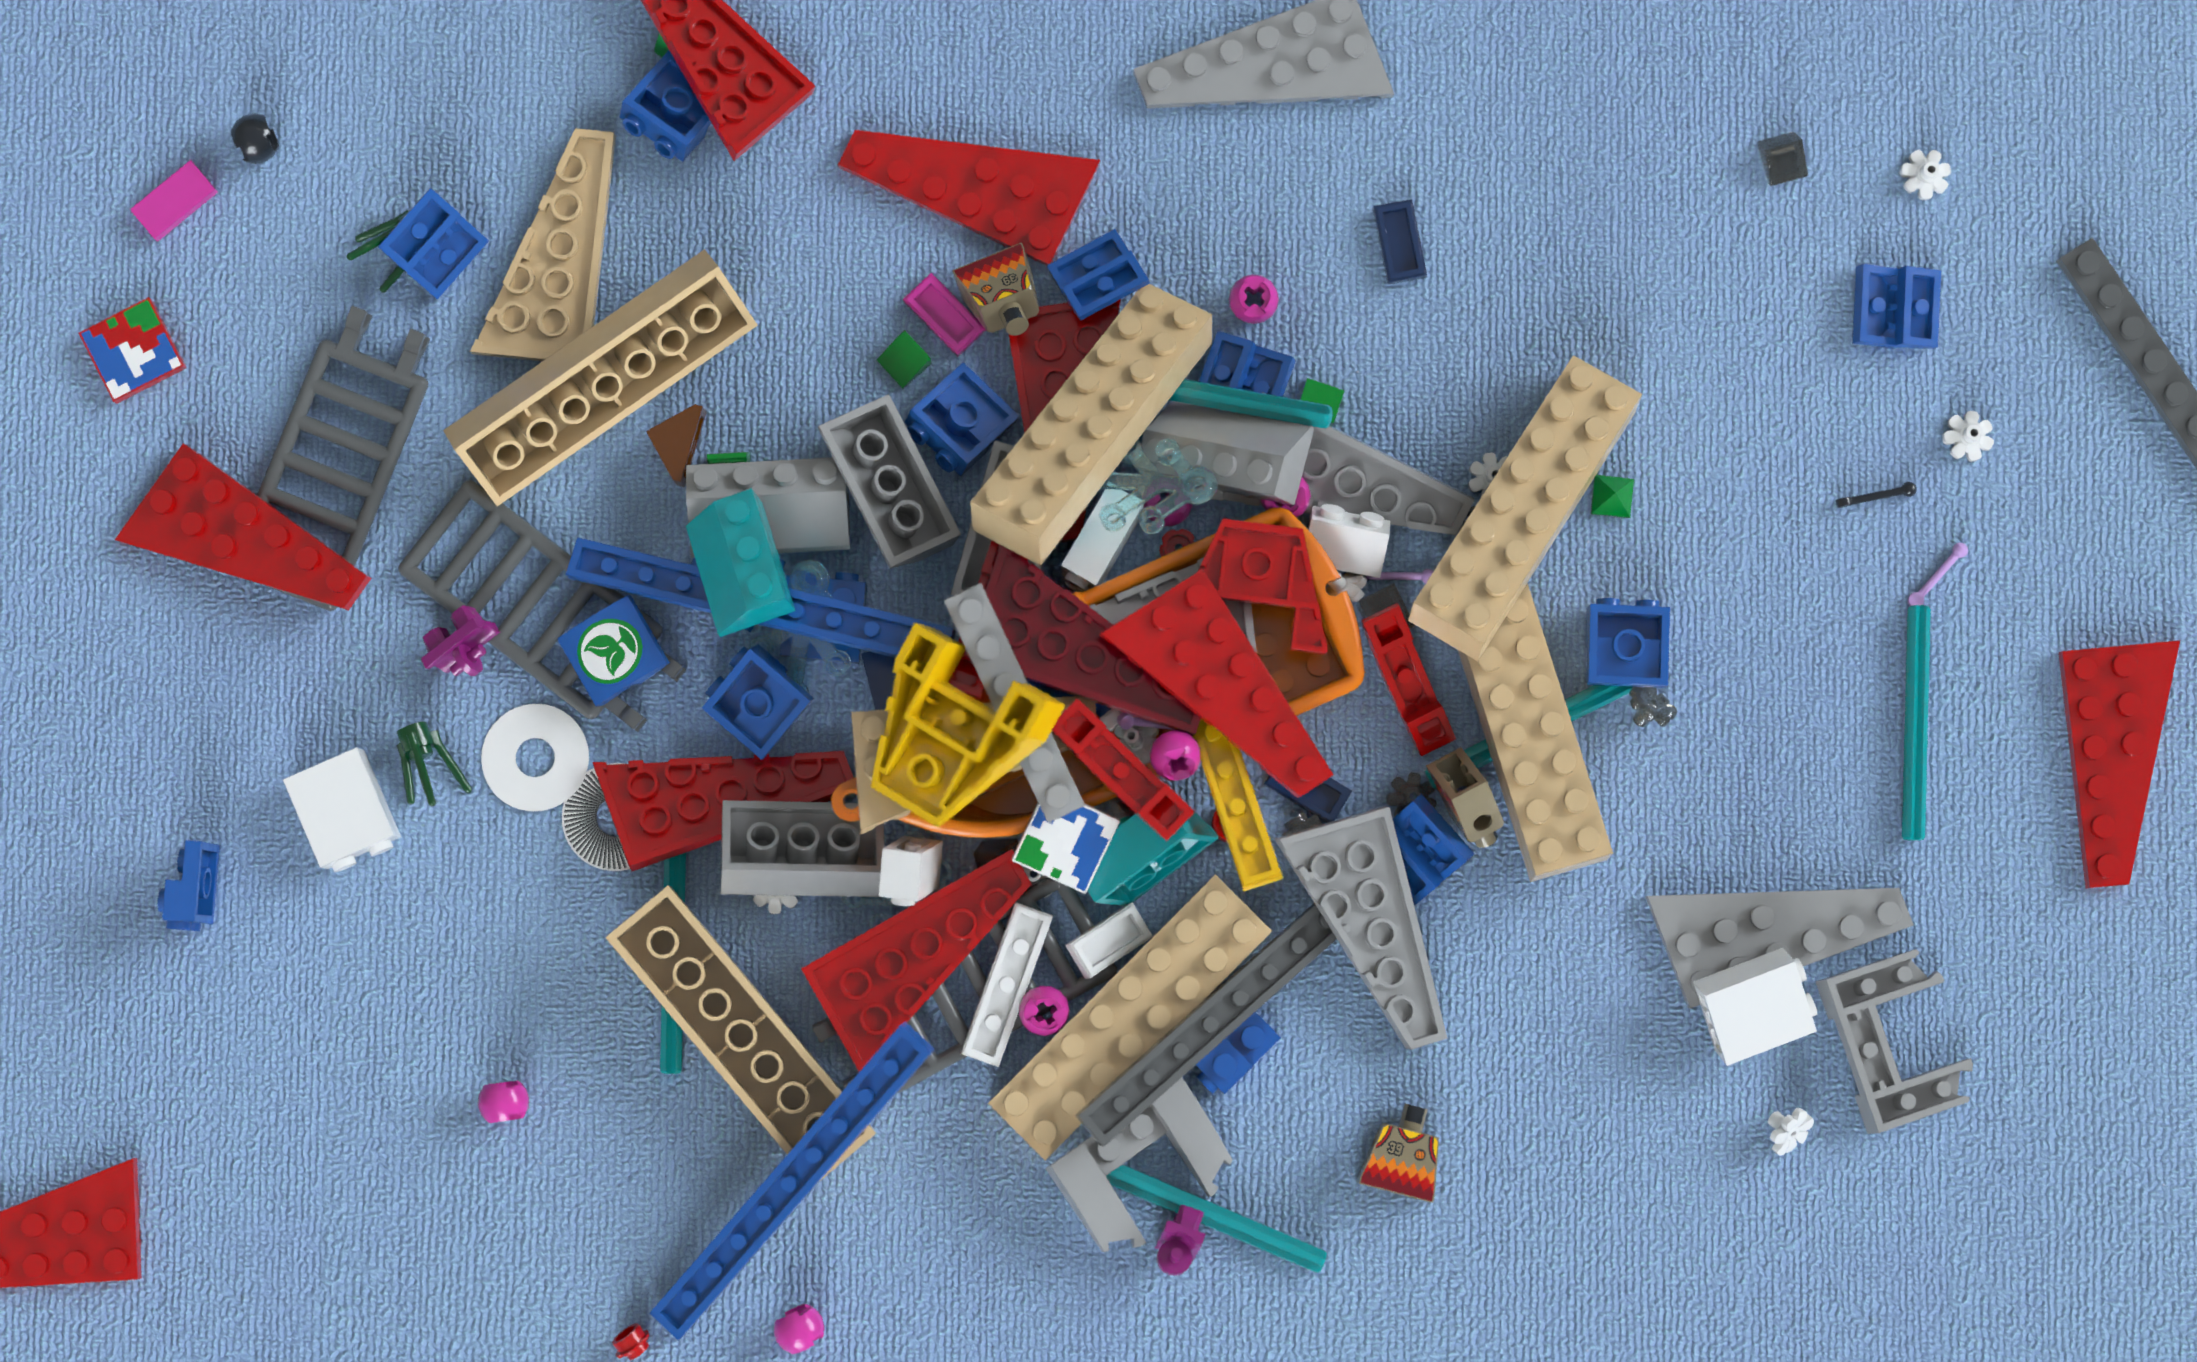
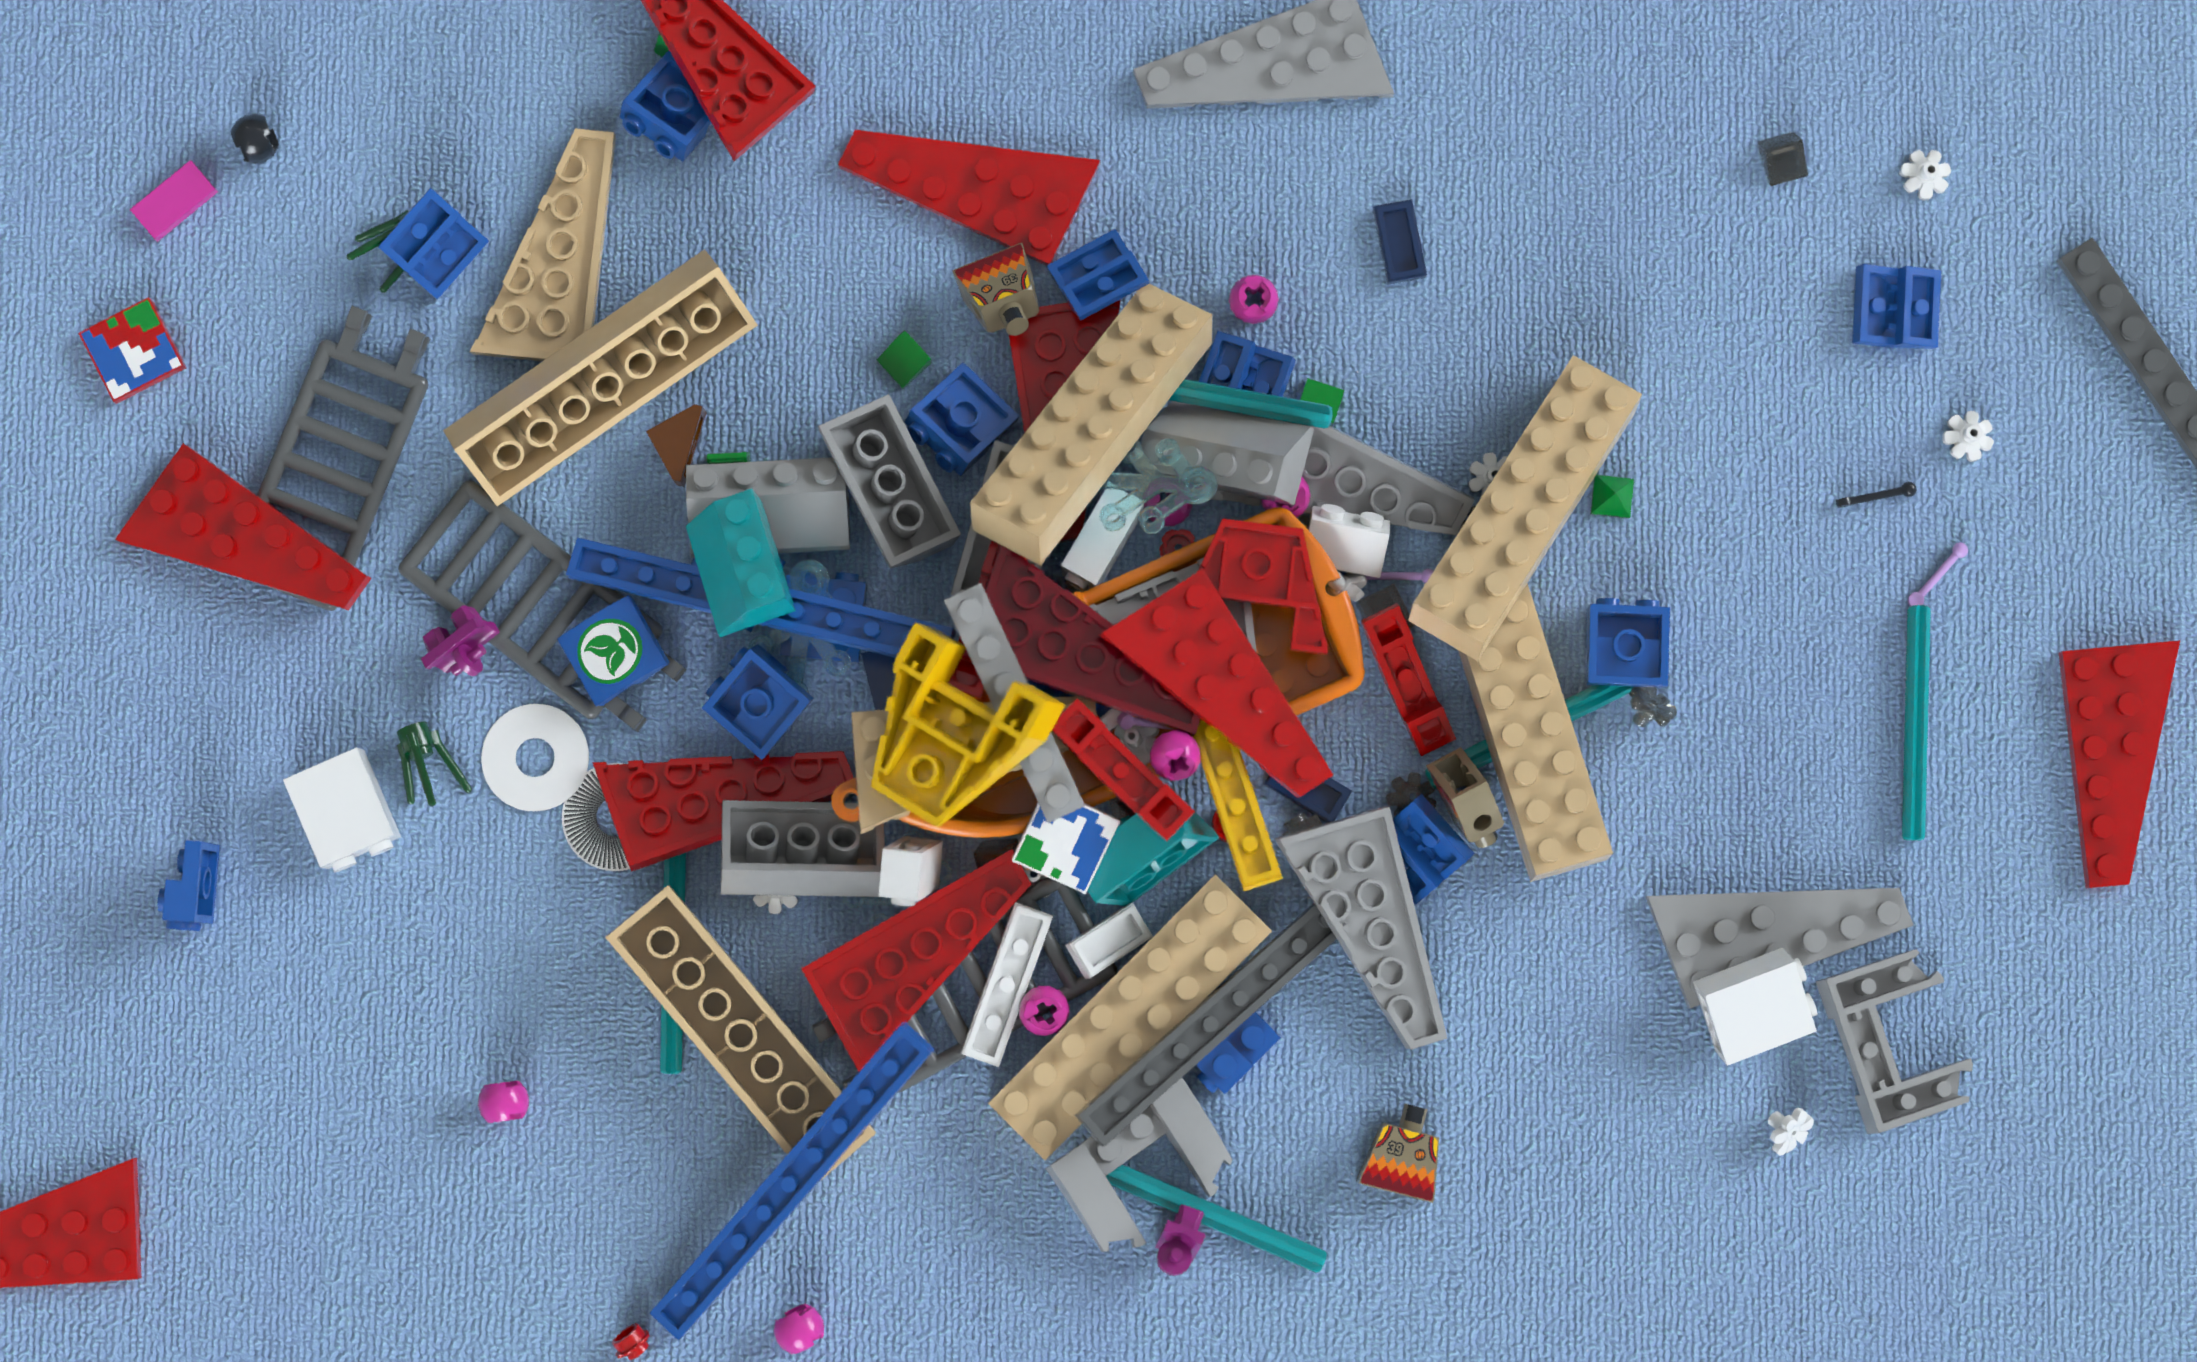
(944, 314): dark pink tile -> none

